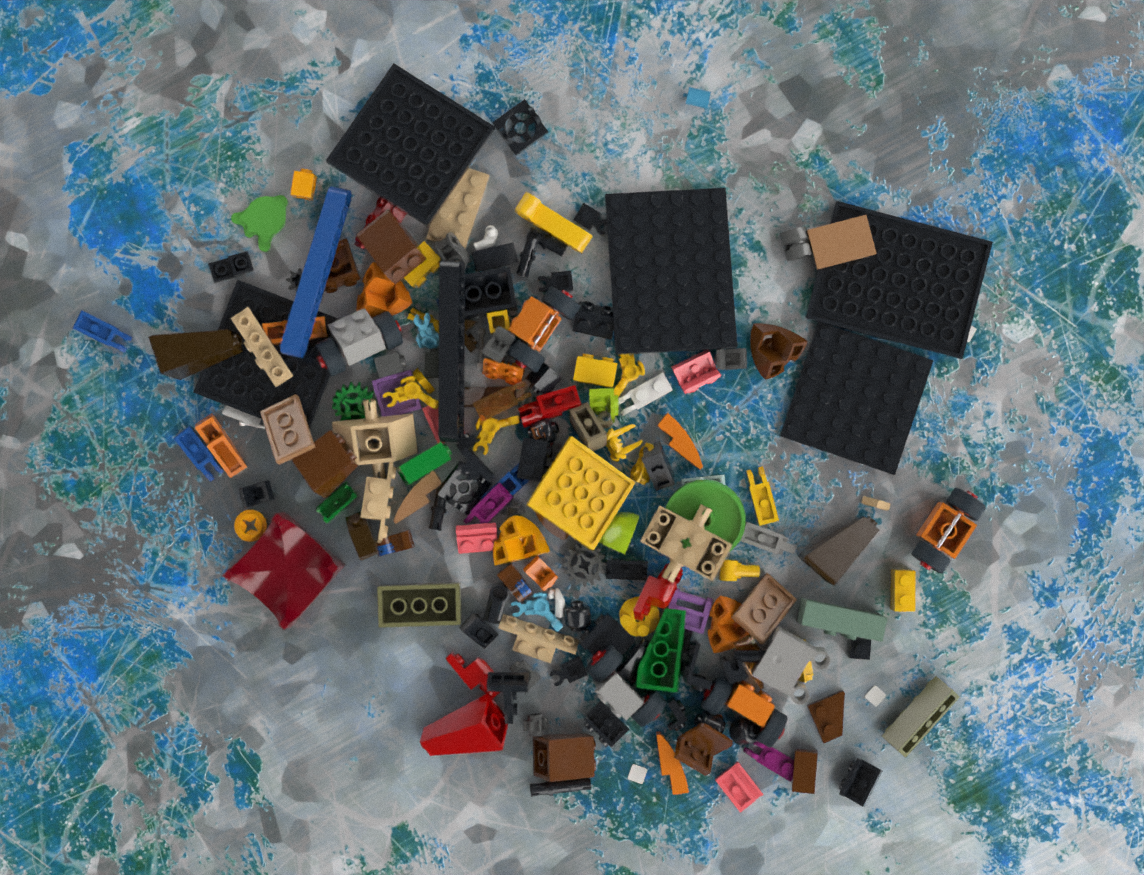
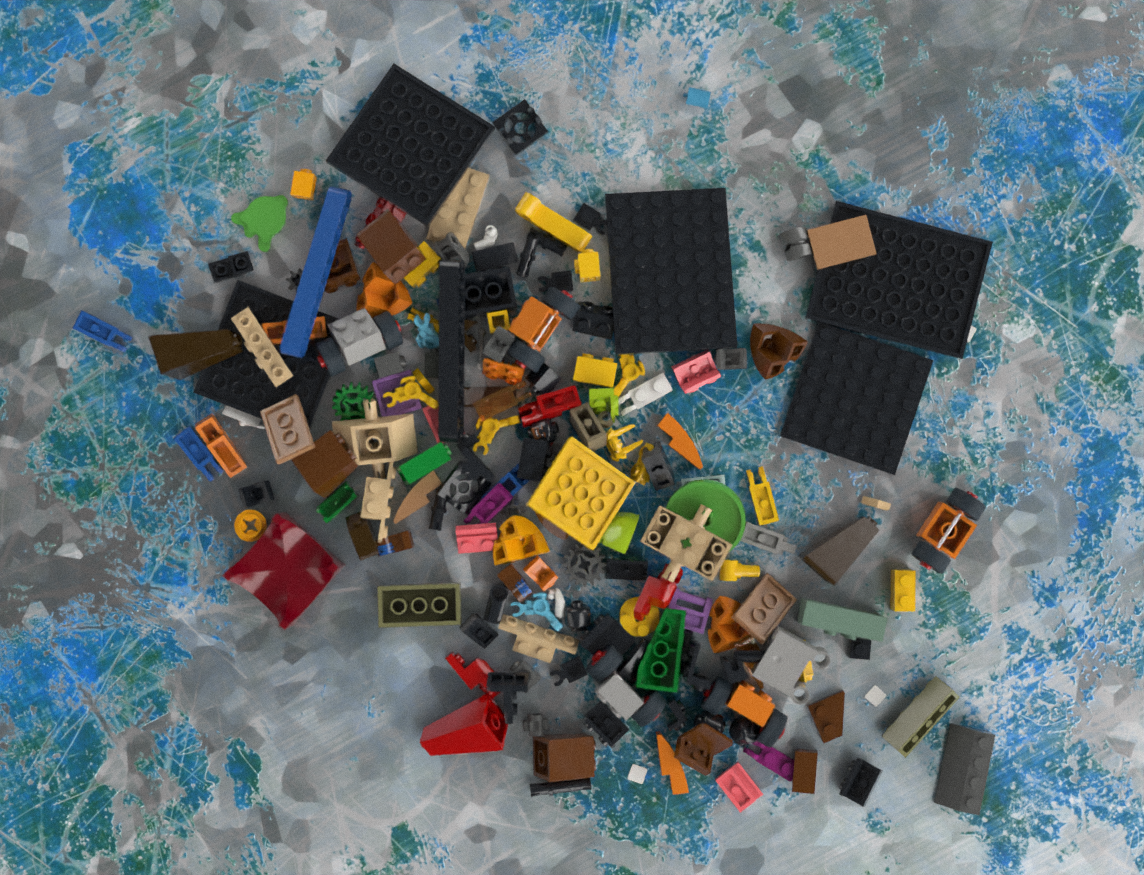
(588, 266): none -> yellow brick
(964, 768): none -> dark grey slope

